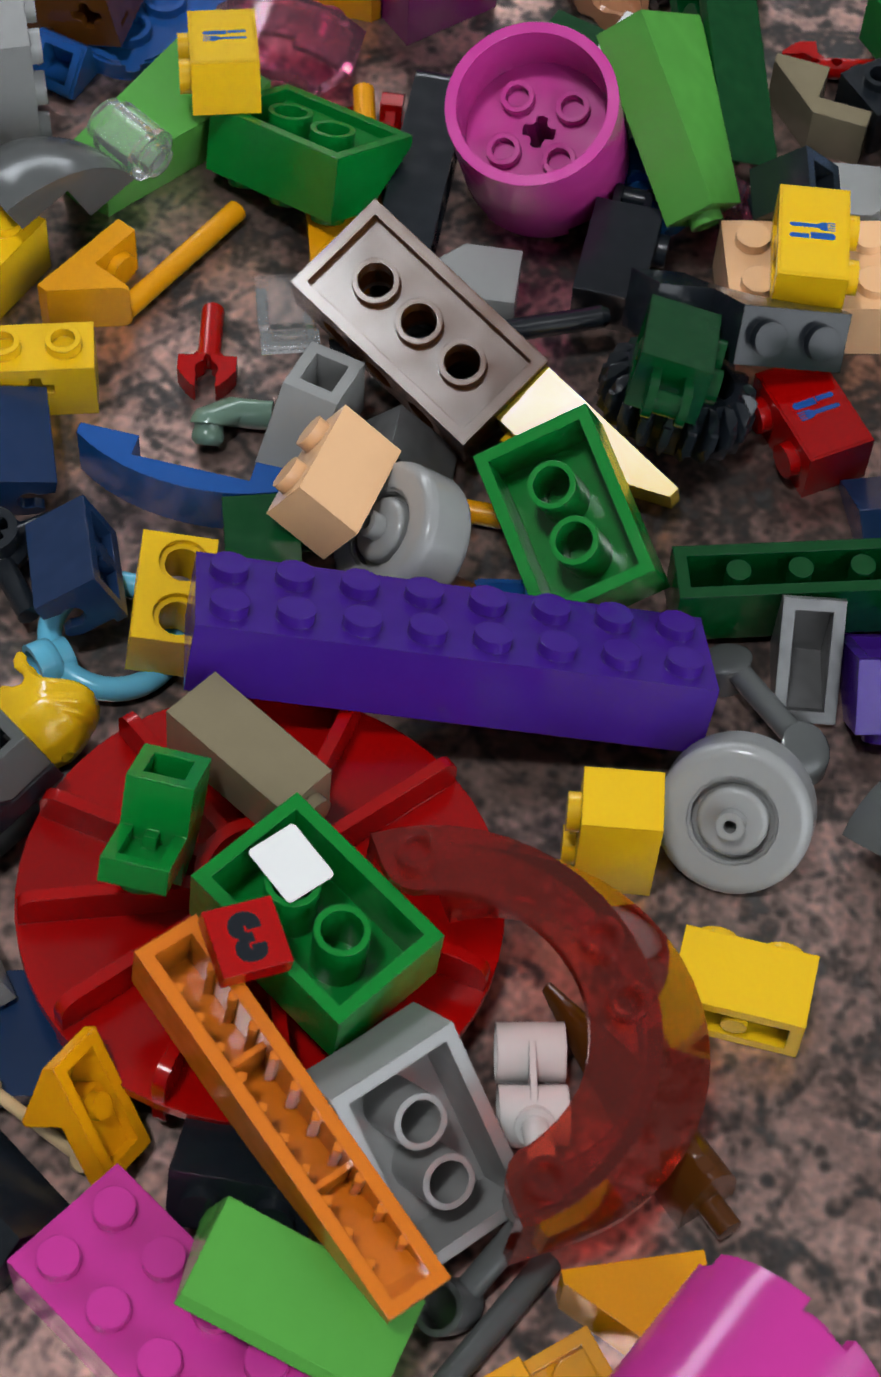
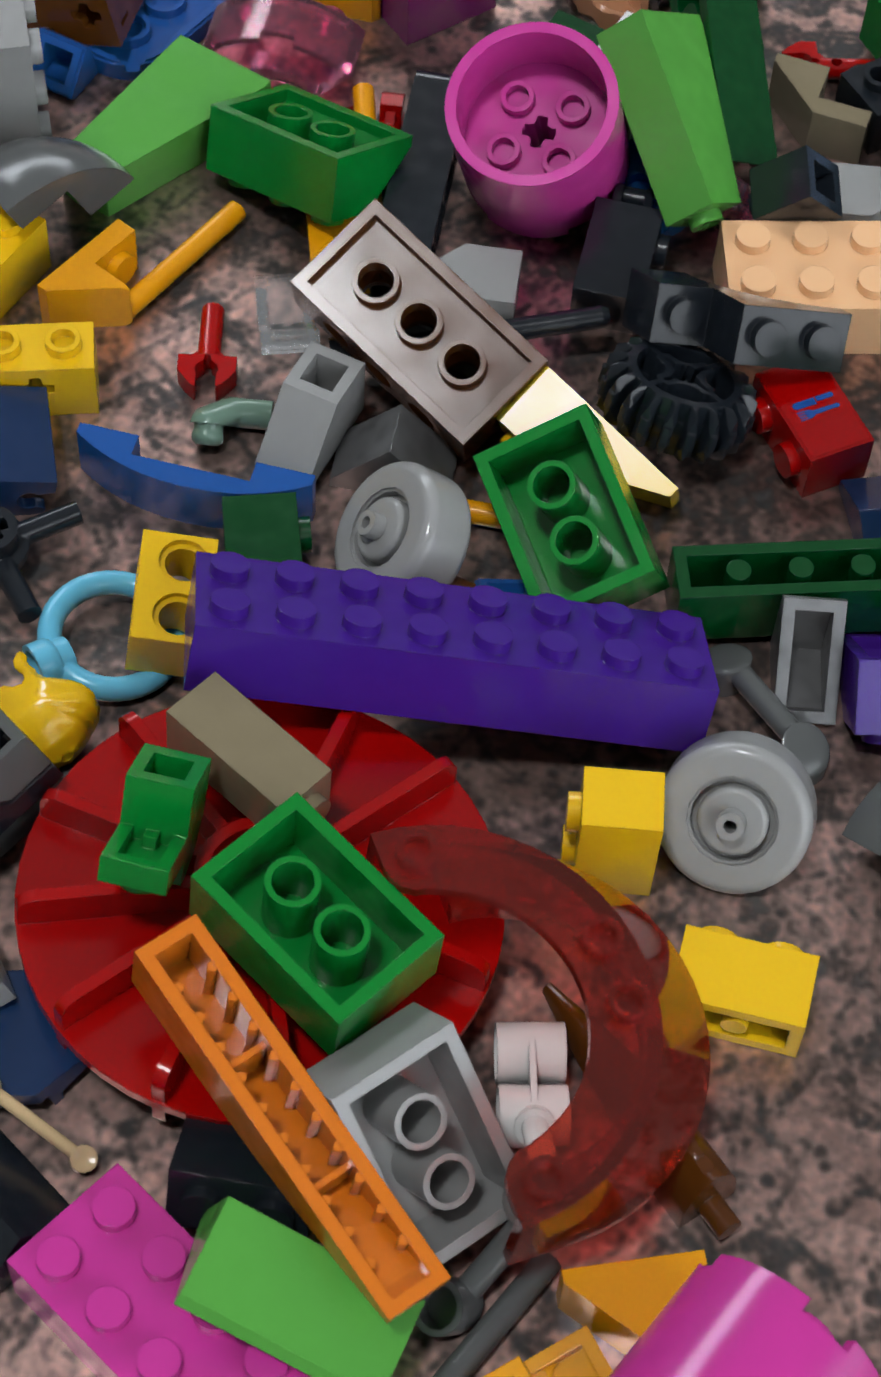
(76, 566): dark blue hinge -> none
(86, 1100): light orange slope -> none
(130, 138): clear brick -> none
(220, 62): yellow brick -> none
(245, 941): red tile -> none
(291, 863): white sticker -> none
(332, 481): light nougat brick -> none
(676, 361): dark green brick -> none
(813, 246): yellow brick -> none

